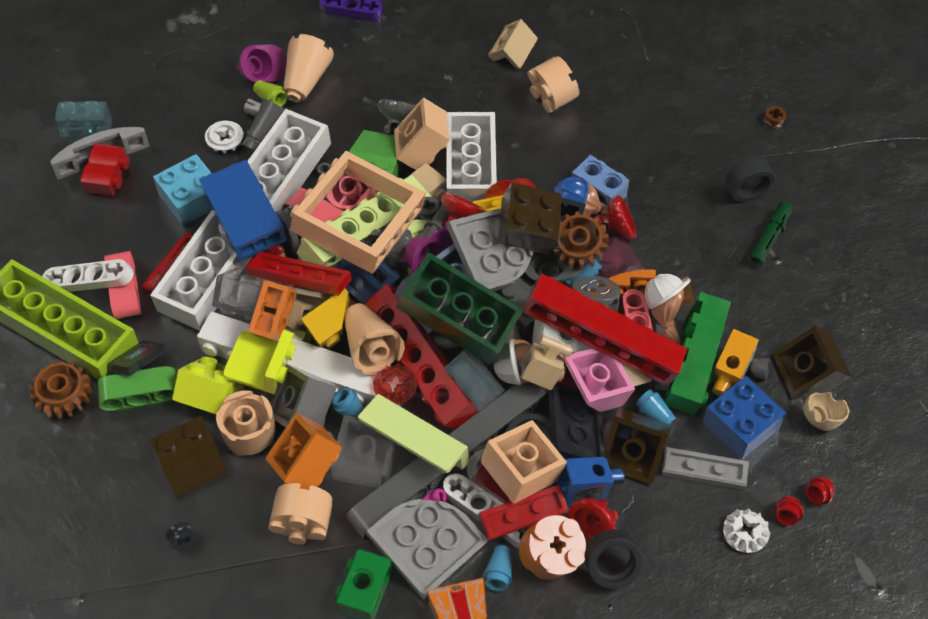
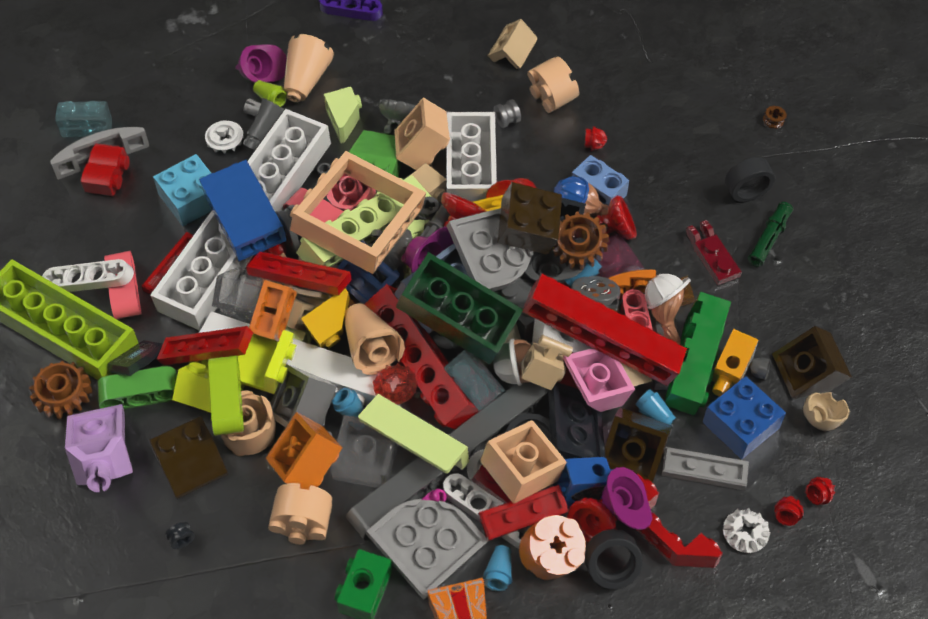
(97, 447): none -> lavender plate
(205, 345): none -> red plate
(225, 395): none -> lime beam
(343, 111): none -> yellowish green slope
(507, 113): none -> flat silver wheel
(595, 138): none -> red plate
(627, 498): none -> magenta piece
(698, 553): none -> red slope
(713, 254): none -> dark red hinge

